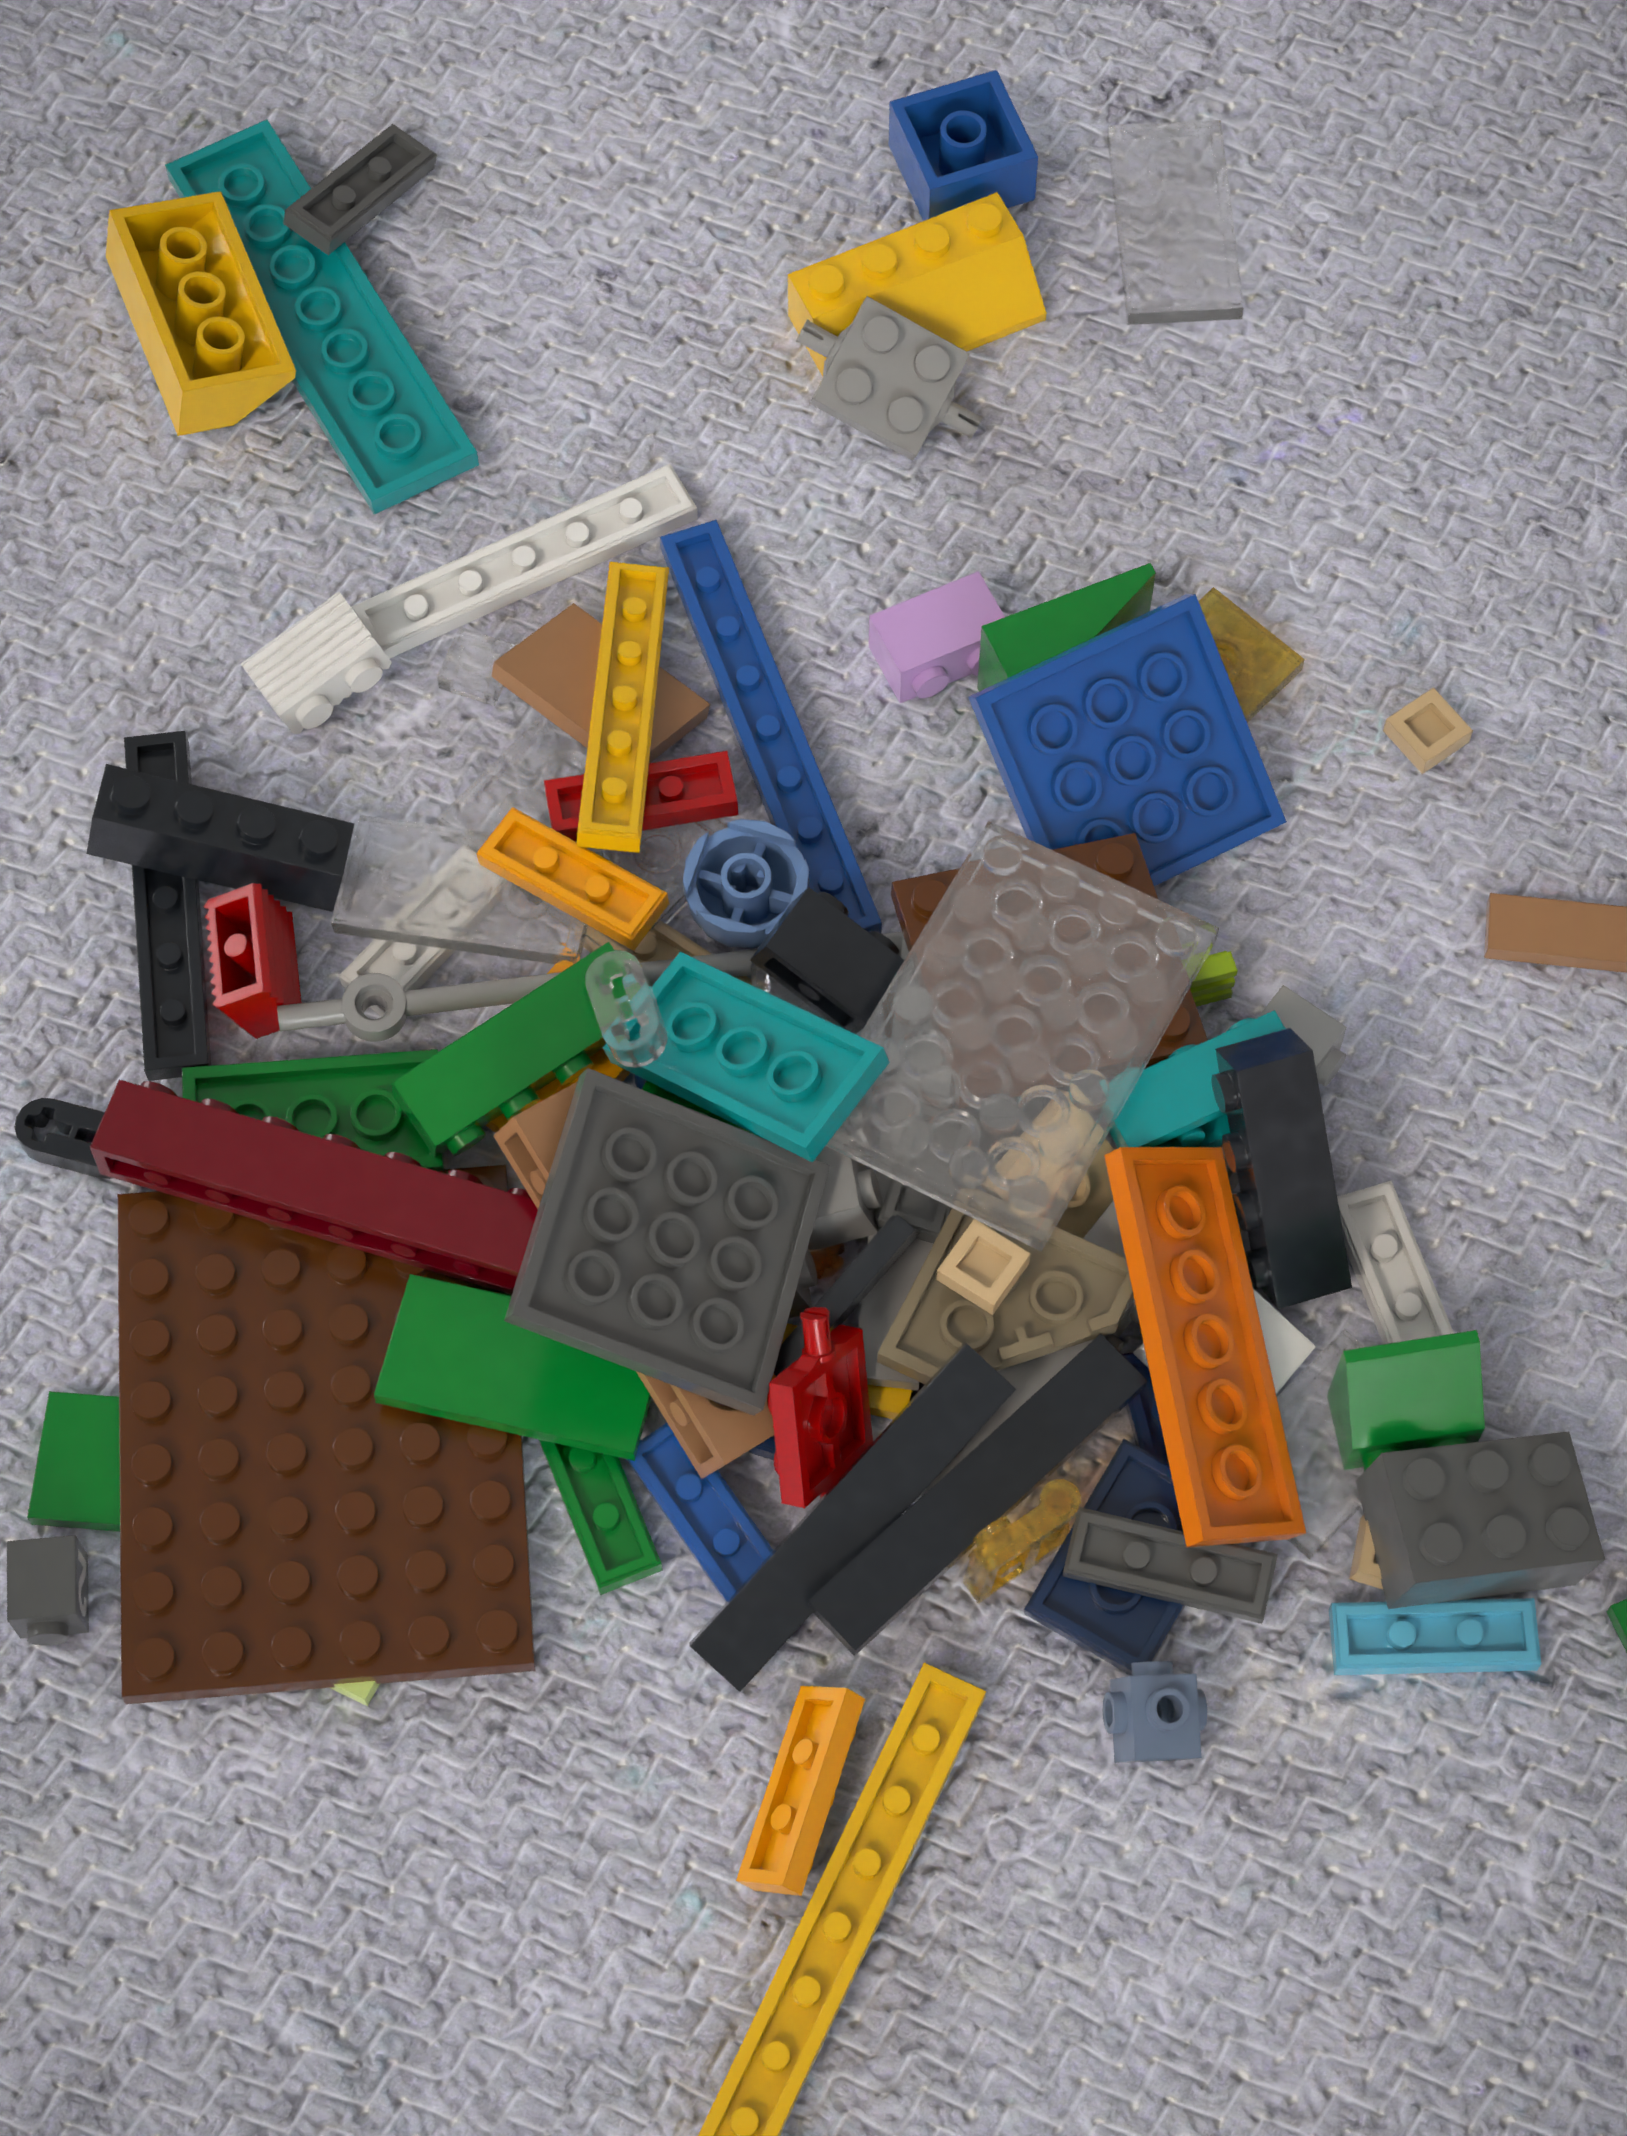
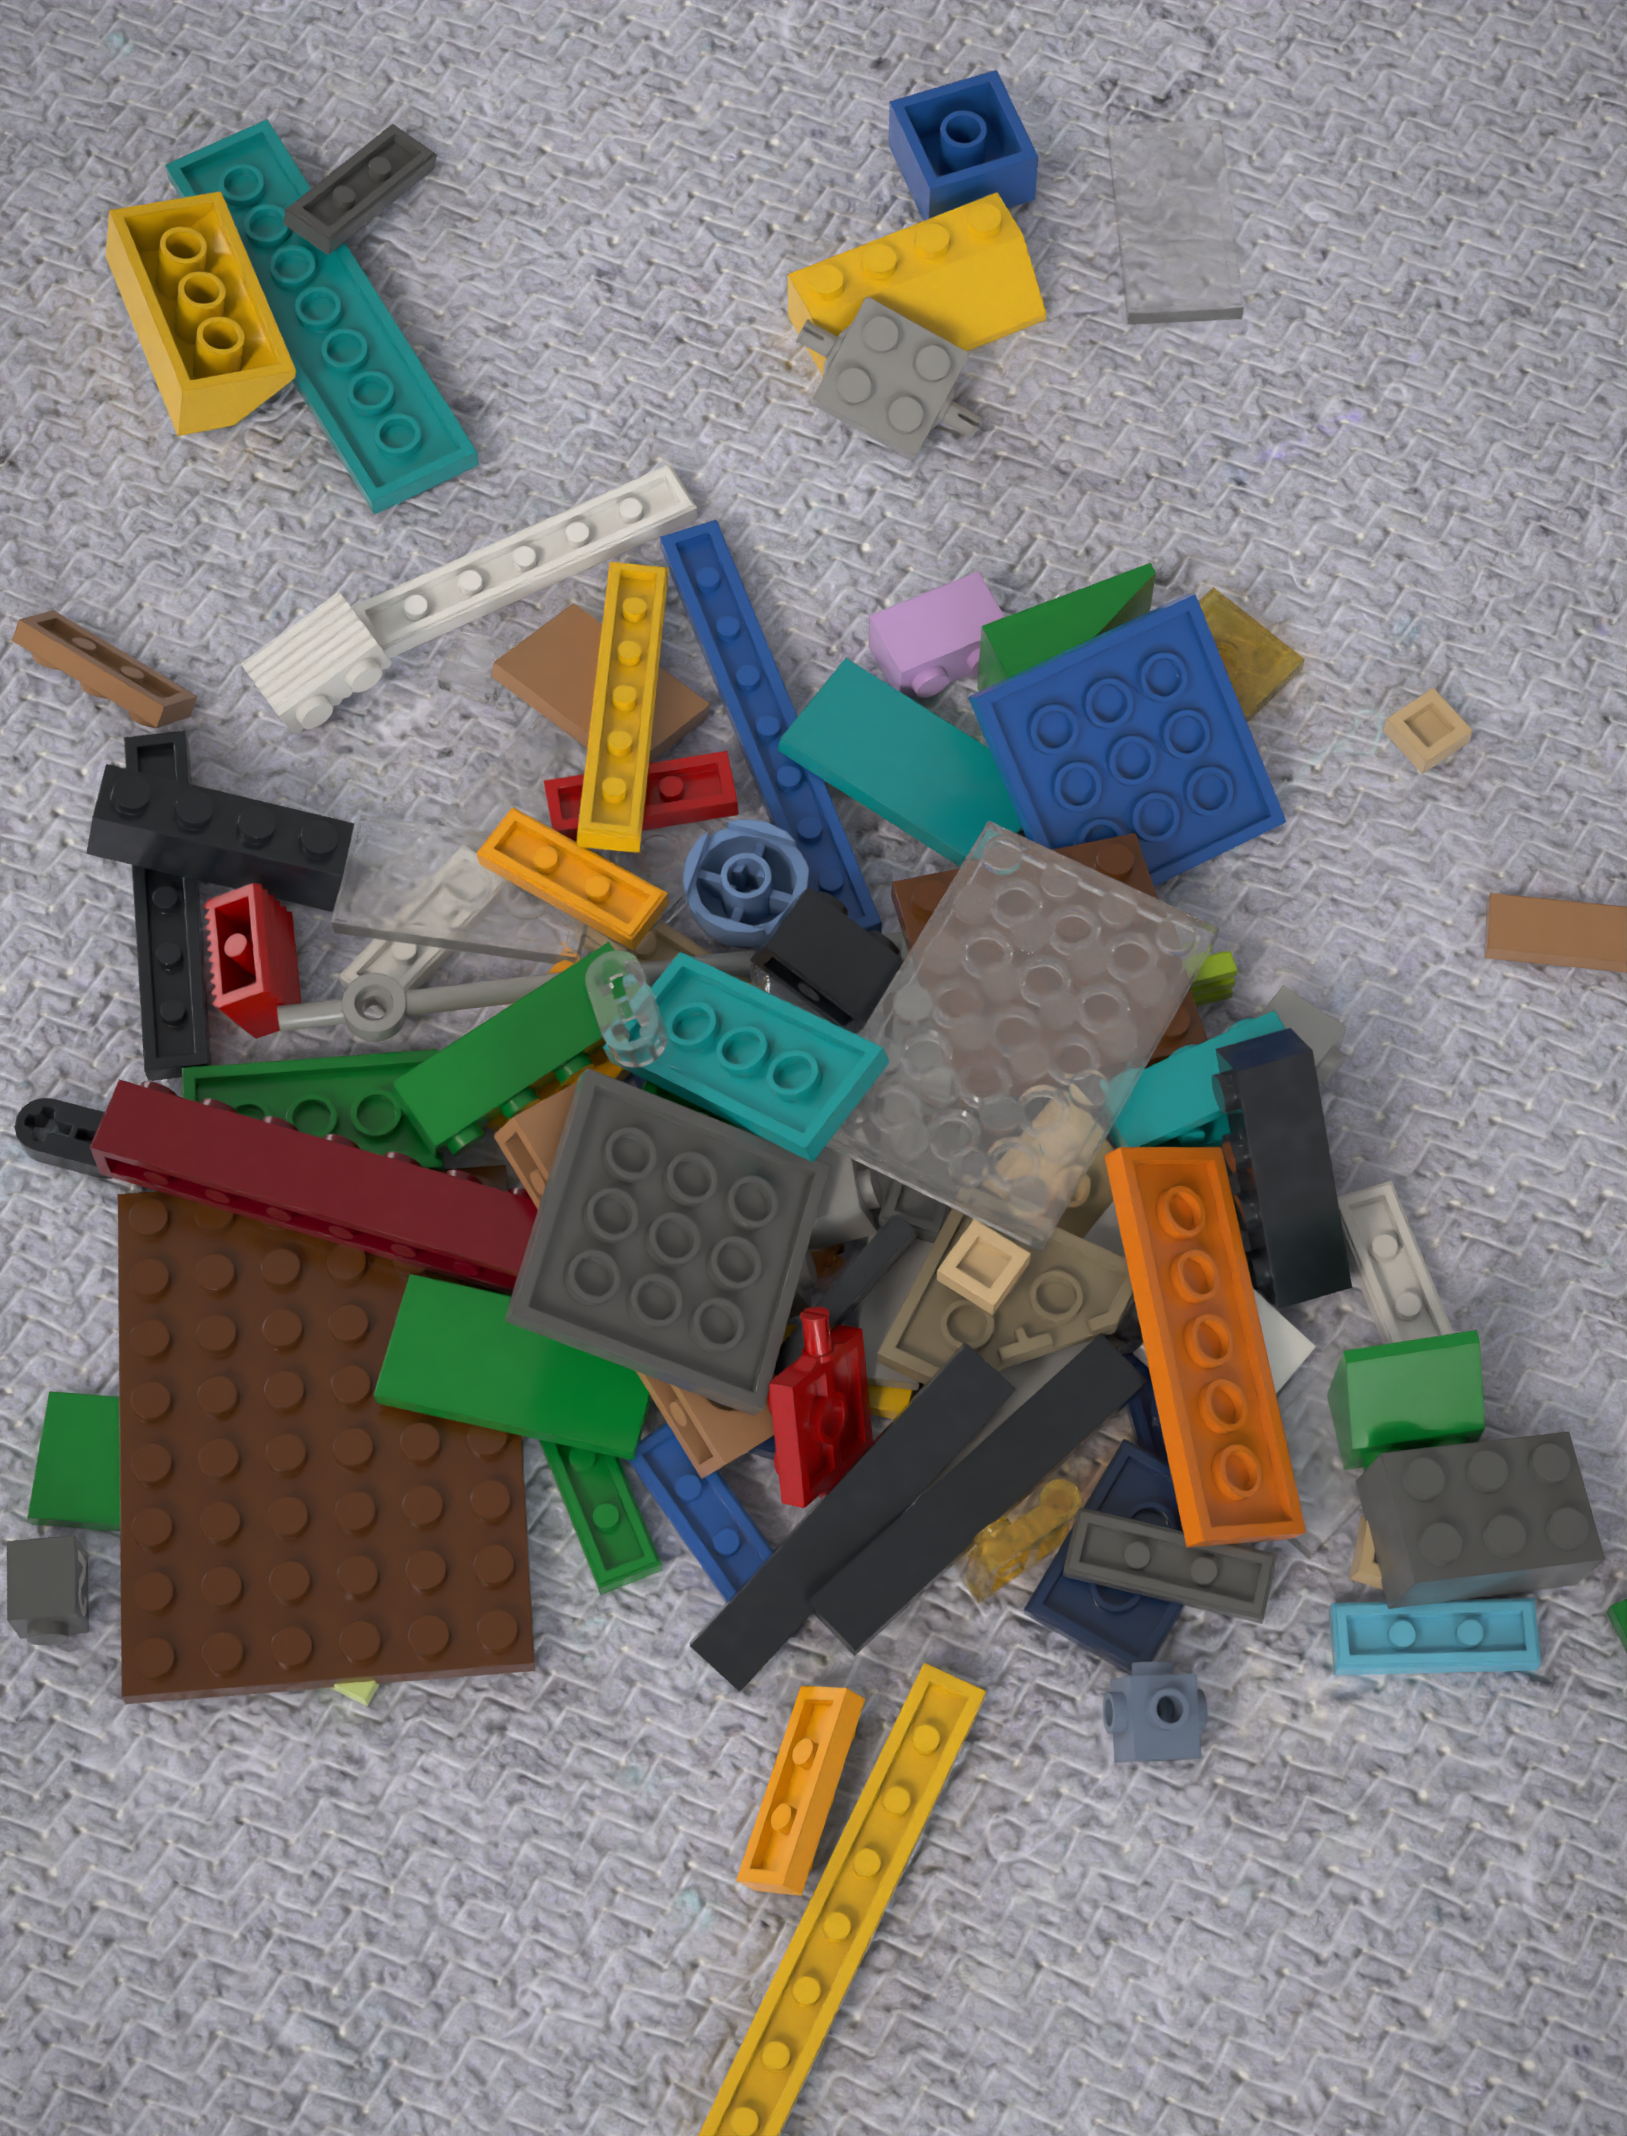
(104, 669): none -> medium nougat plate
(900, 762): none -> teal tile

